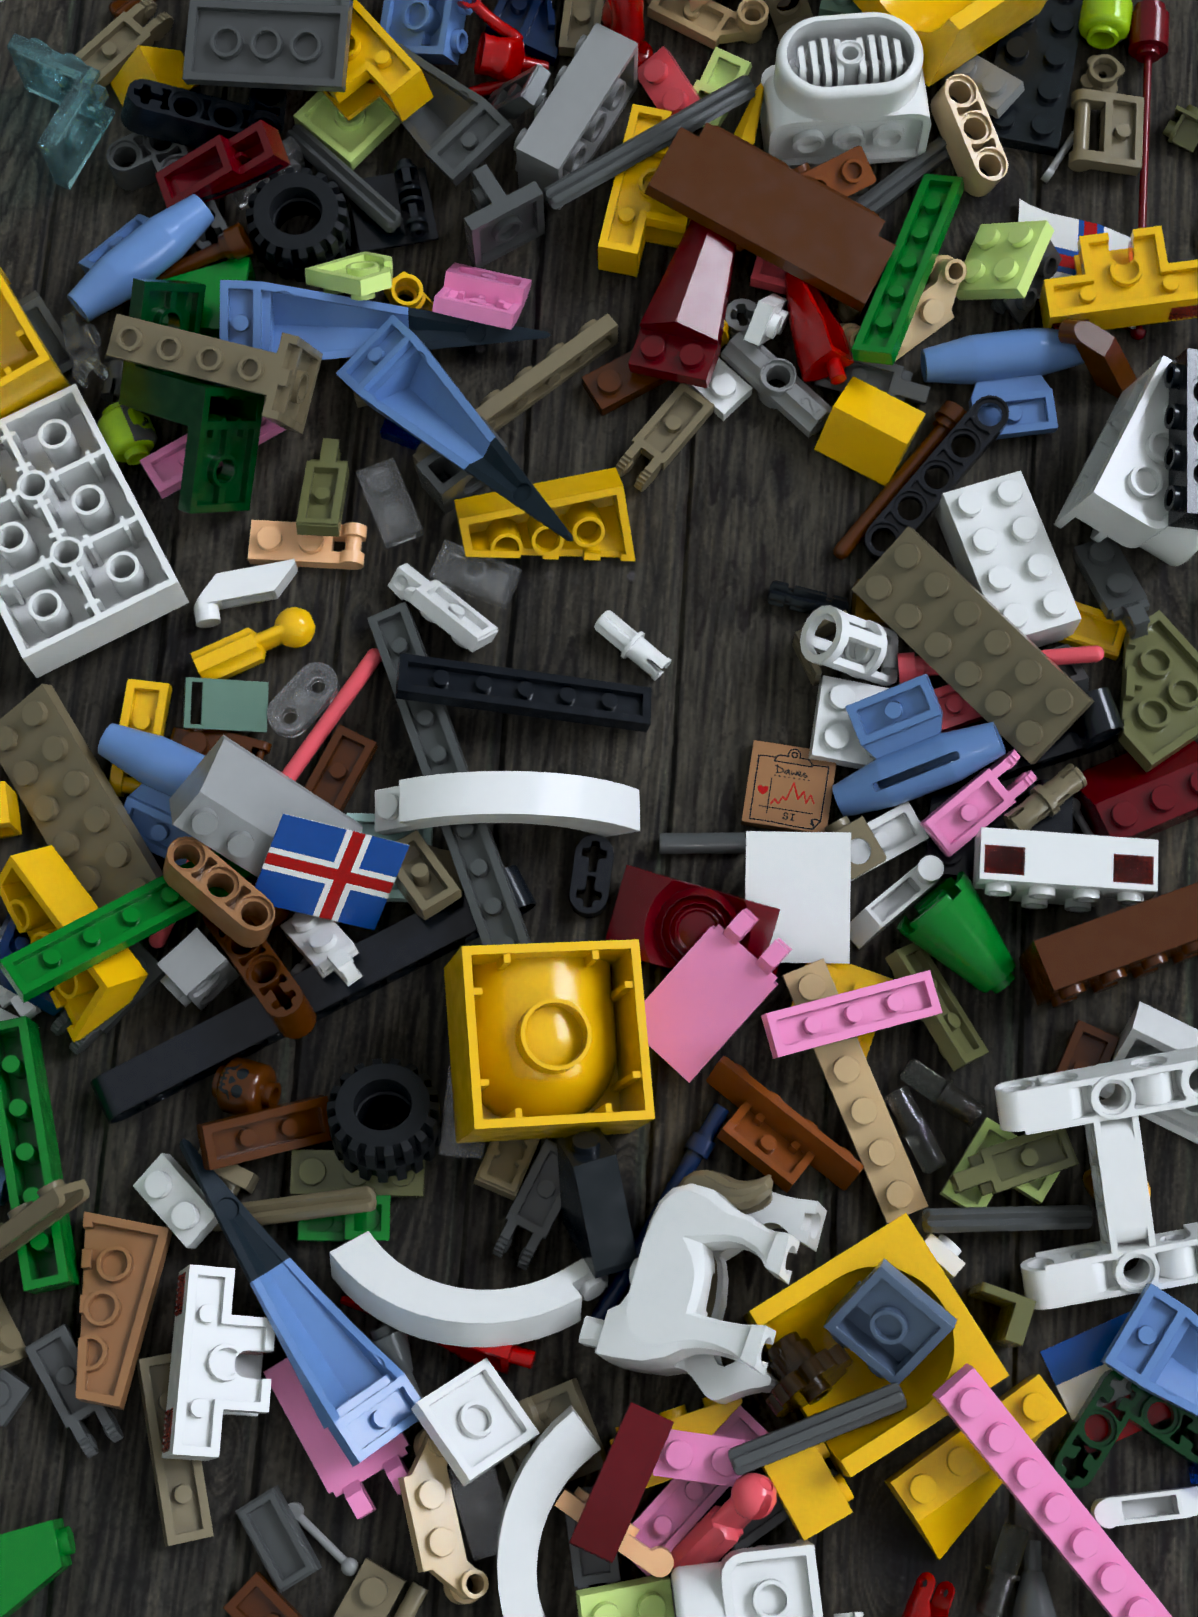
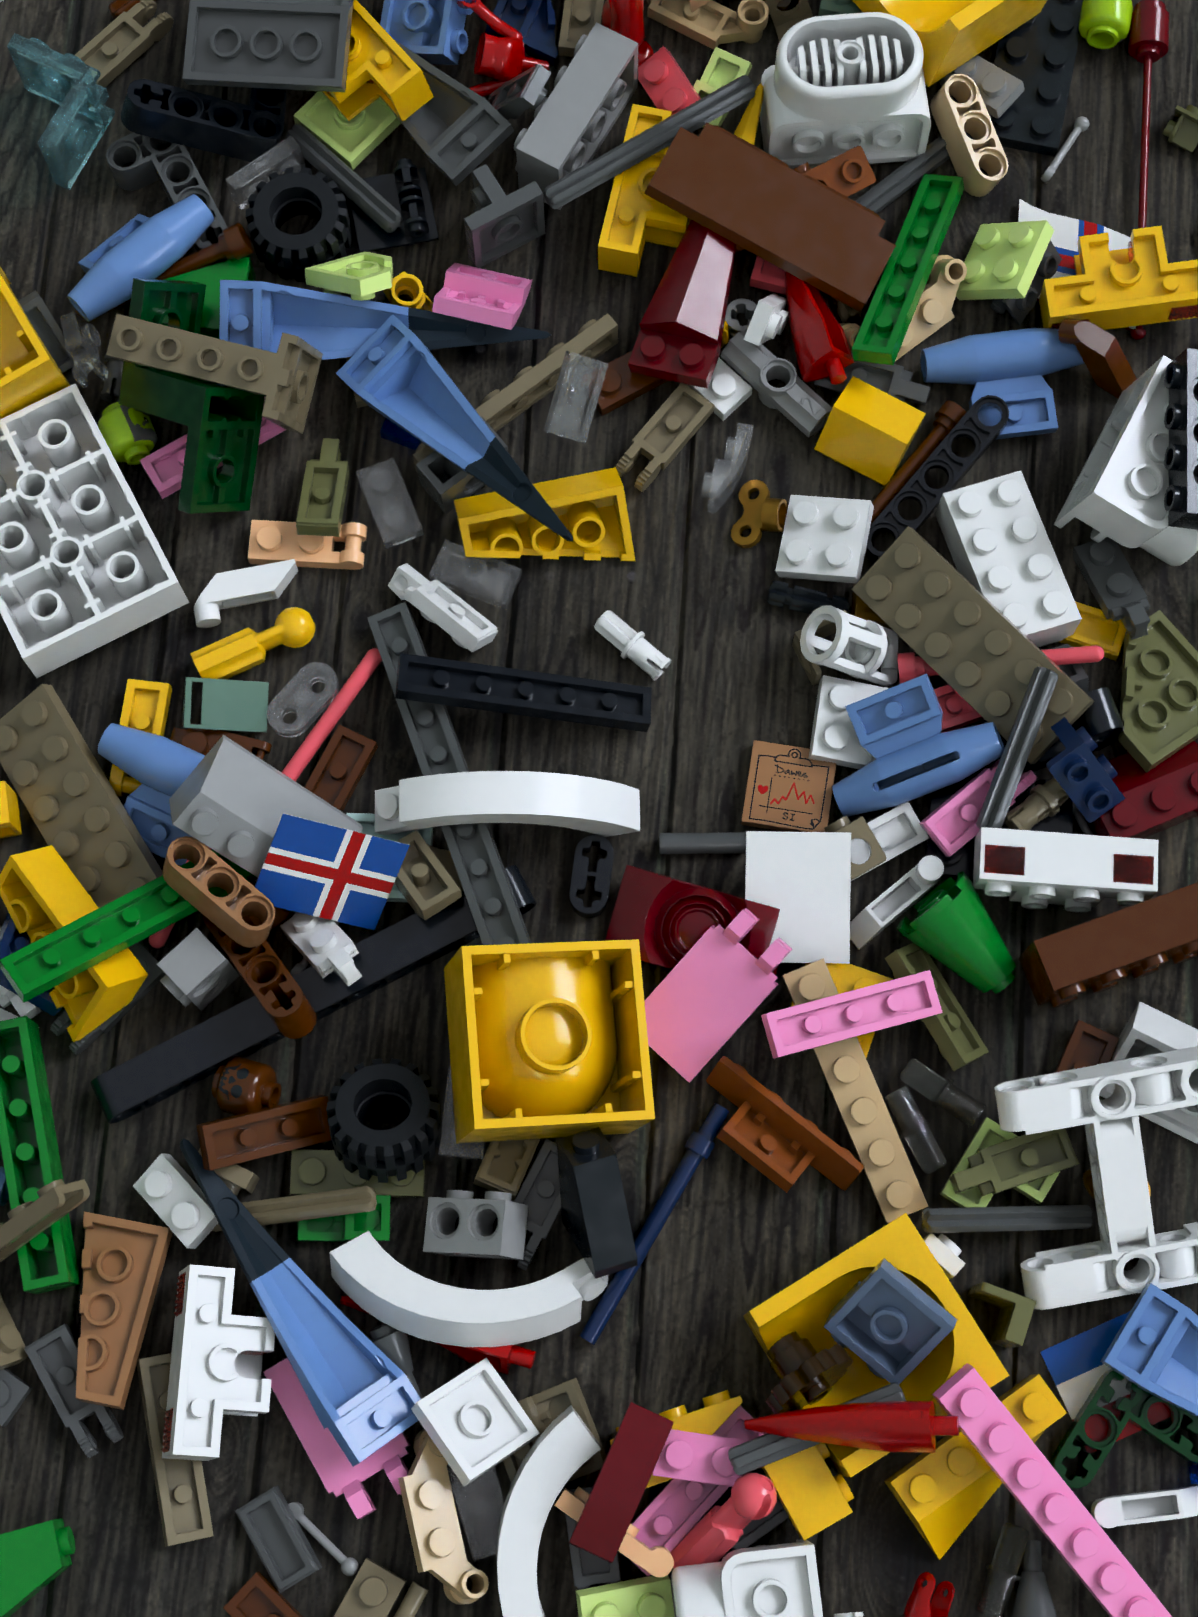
(151, 64): yellow slope -> none
(224, 165): dark red slope -> none
(475, 1228): none -> light grey brick
(575, 397): none -> clear plate
(681, 1281): white piece -> none
(728, 471): none -> clear slope
(758, 514): none -> pearl gold piece
(824, 539): none -> white plate
(868, 1425): none -> red piece
(1017, 748): none -> dark grey axle
(1083, 775): none -> dark blue bracket
(1104, 65): dark tan plate -> none
(1119, 132): dark tan plate -> none

